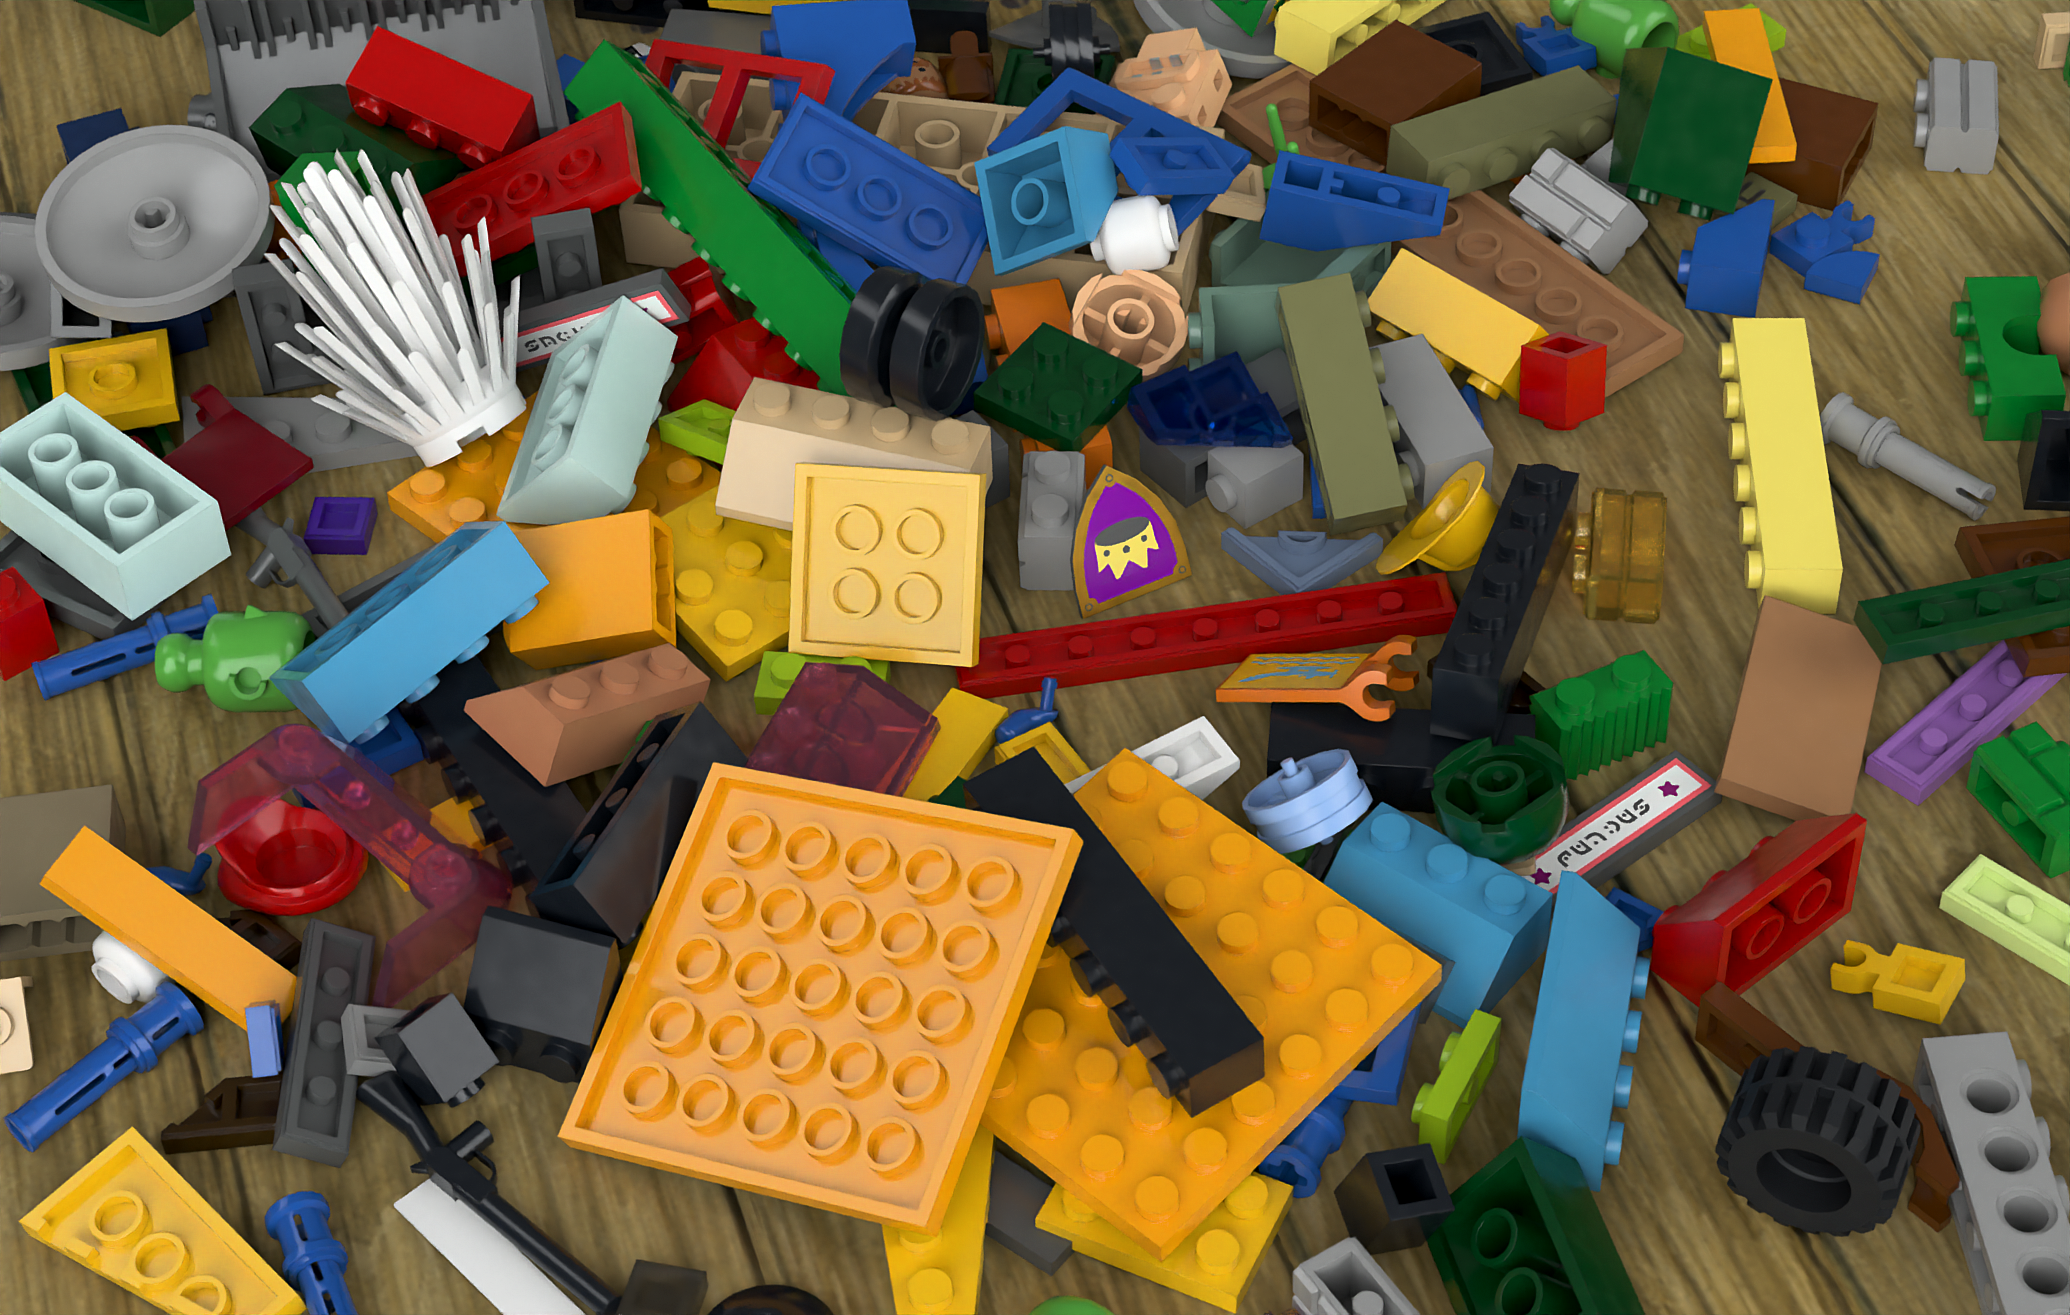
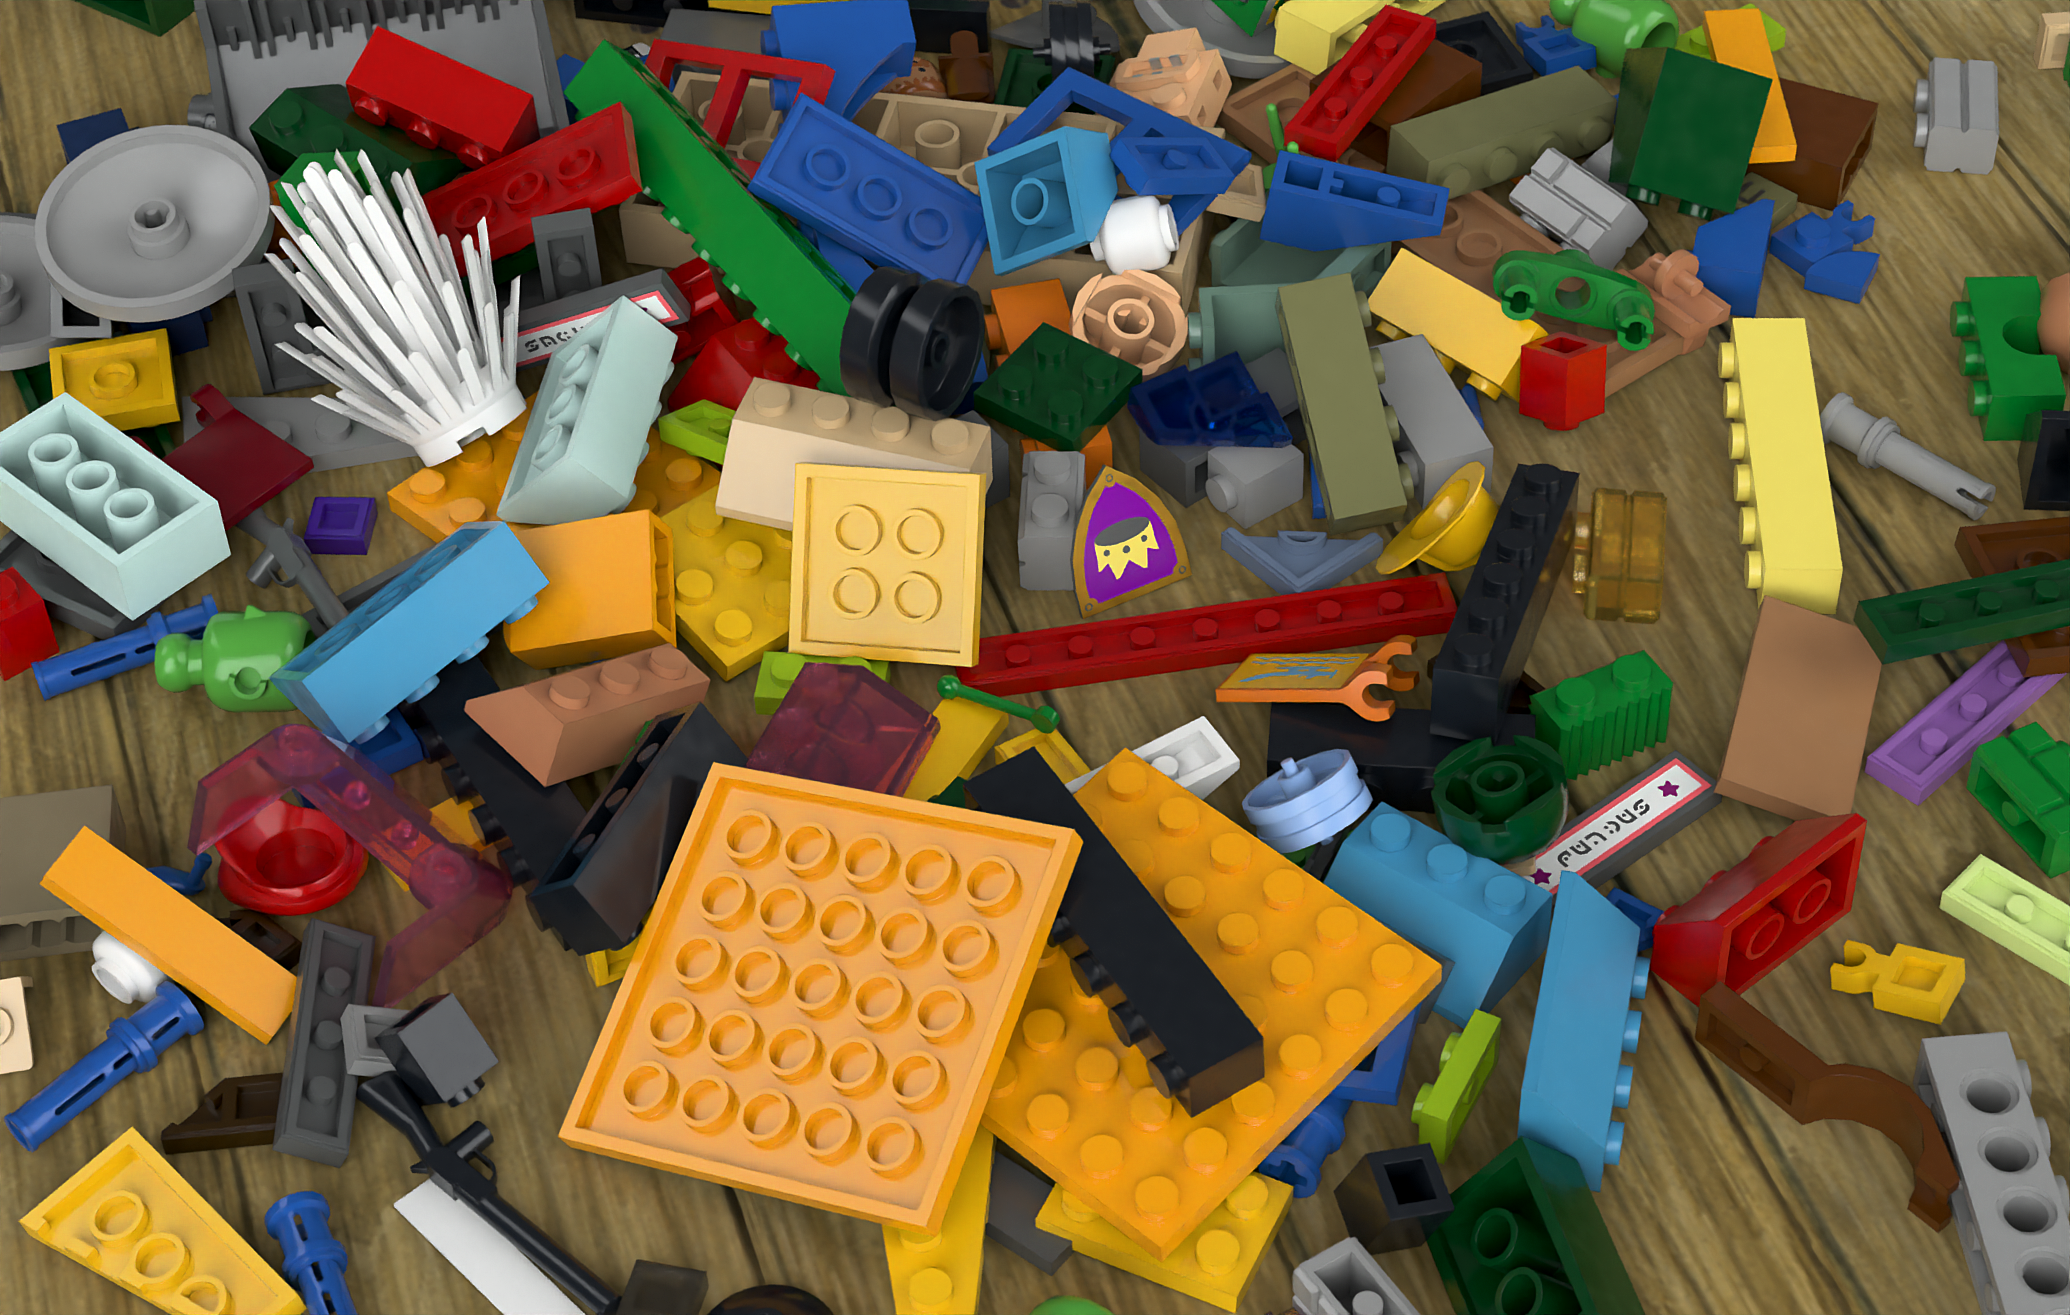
(265, 1038): tile -> none
(541, 992): black slope -> none
(1028, 719): blue piece -> none
(1043, 719): none -> green hinge
(1360, 83): none -> red plate
(1607, 300): none -> green connector
(1680, 296): none -> nougat hips
(1818, 1141): black tyre -> none

